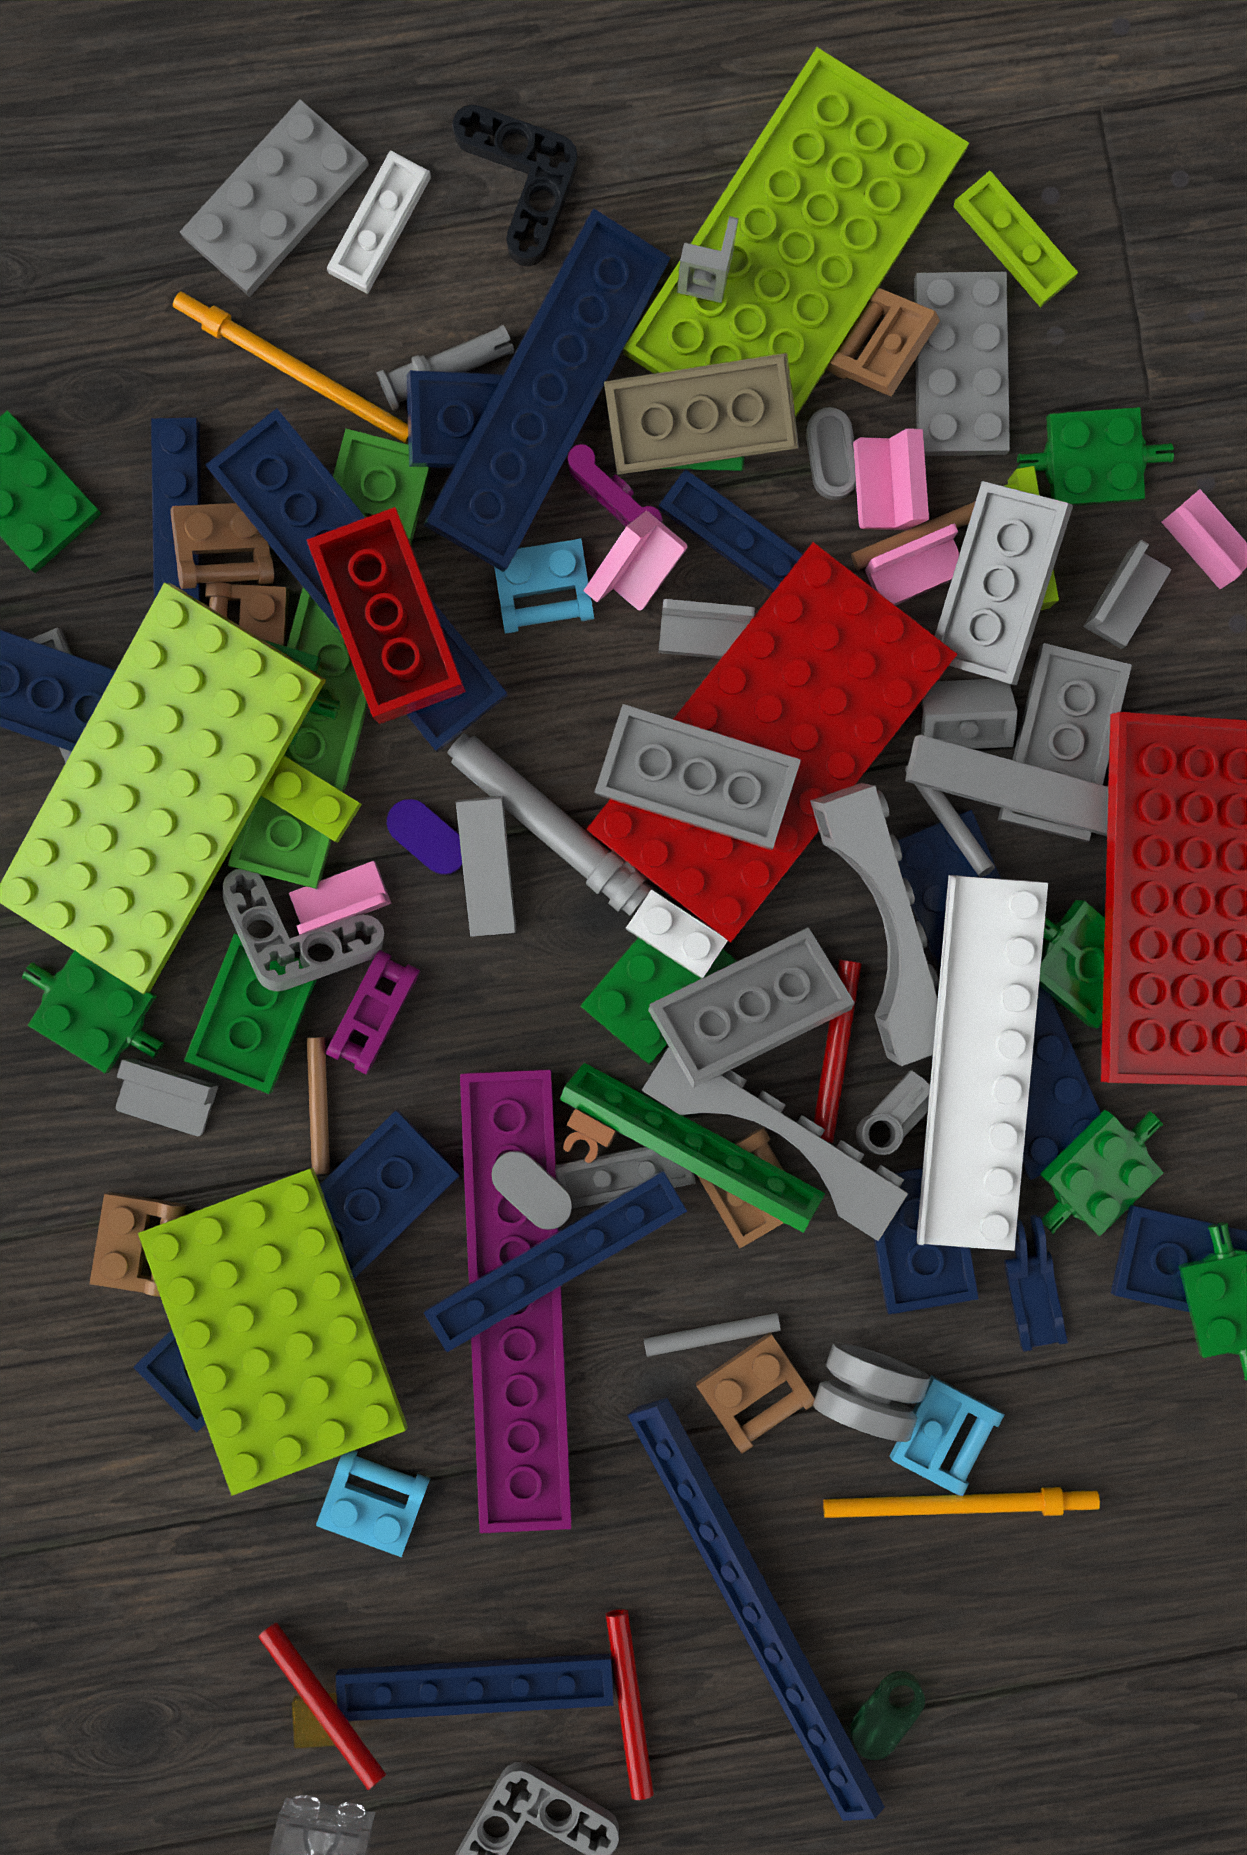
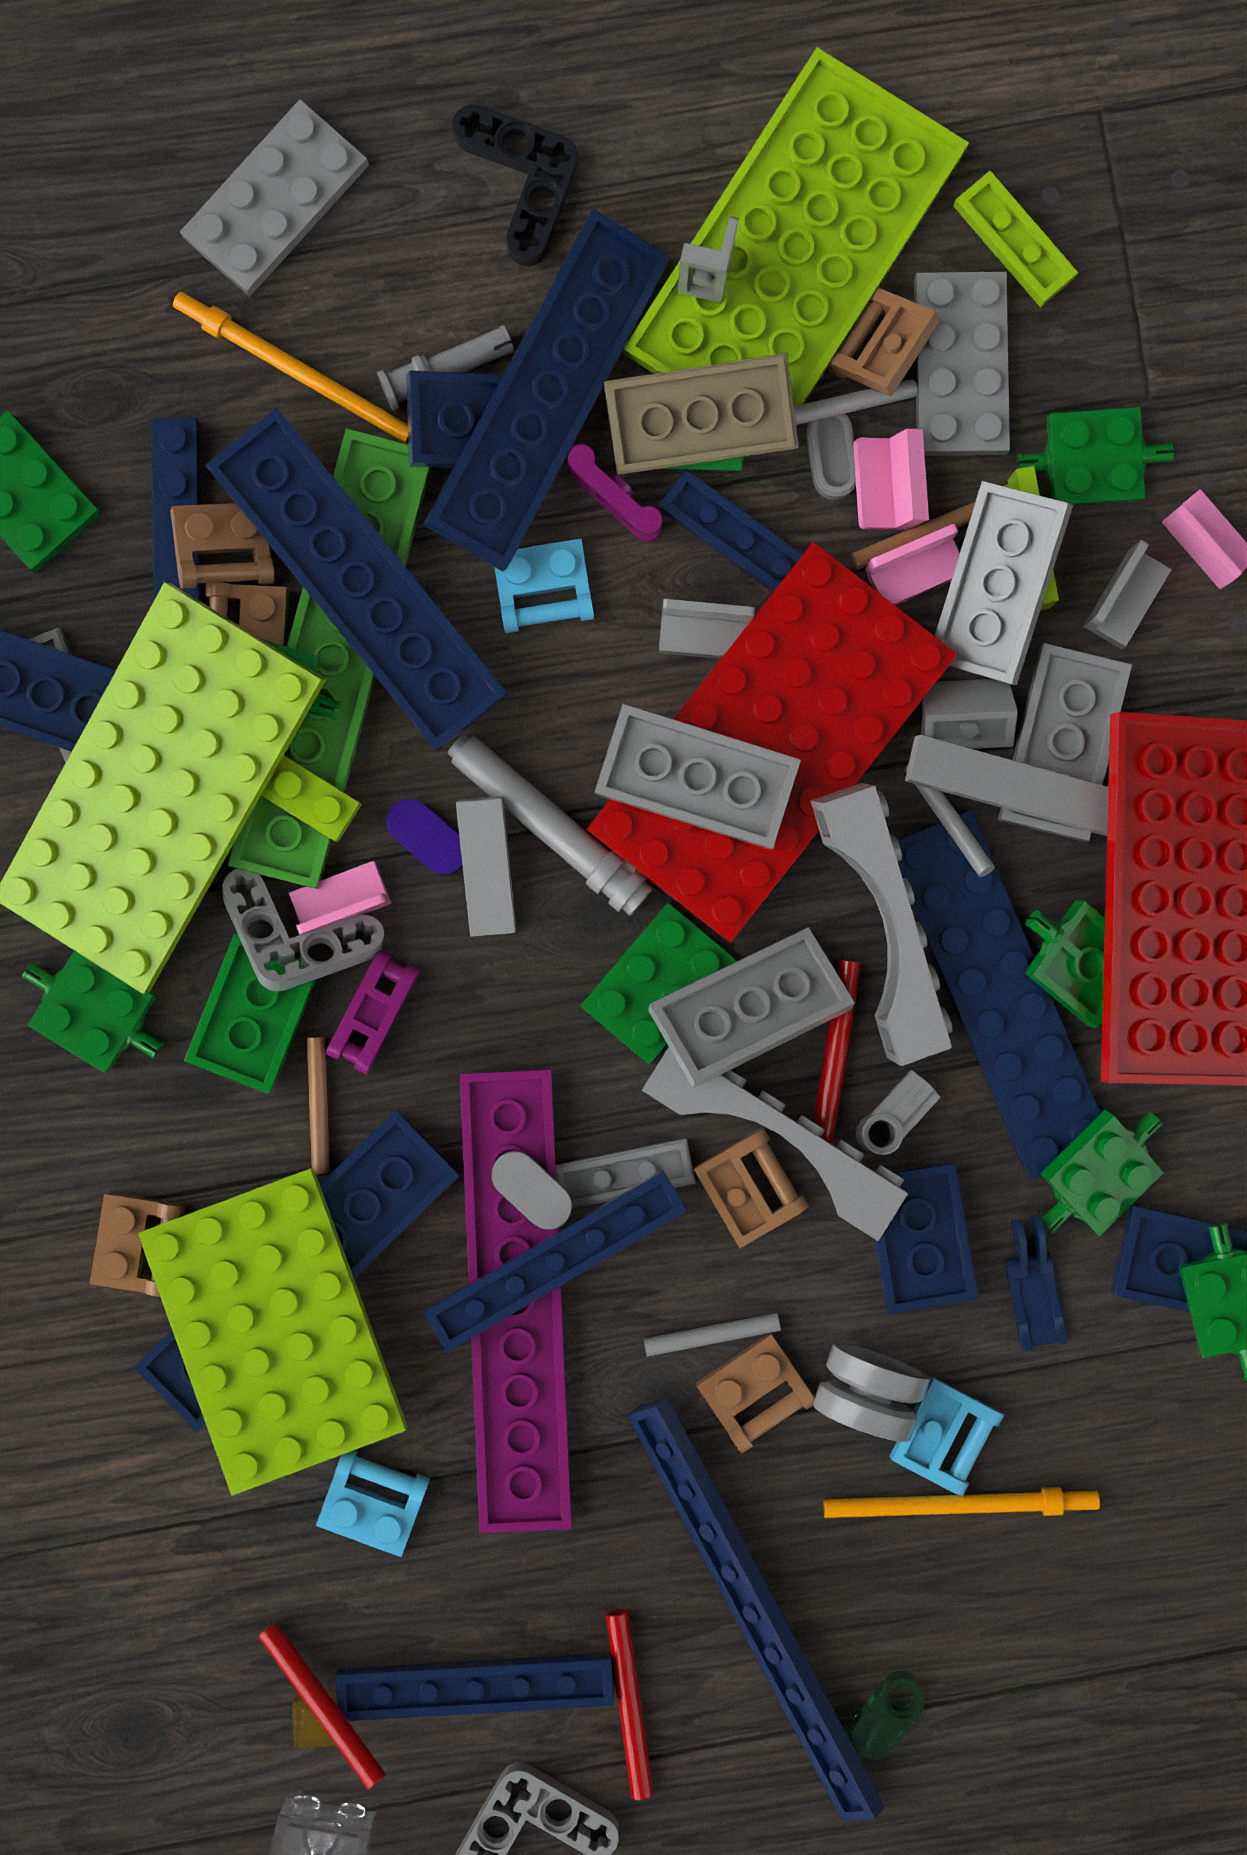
(165, 1096): light grey panel -> none
(379, 222): white tile -> none
(386, 615): red brick -> none
(590, 1131): nougat tile -> none
(638, 562): bright pink panel -> none
(676, 934): white plate -> none
(693, 1147): green plate -> none
(852, 402): none -> light grey bar
(981, 1062): white plate -> none

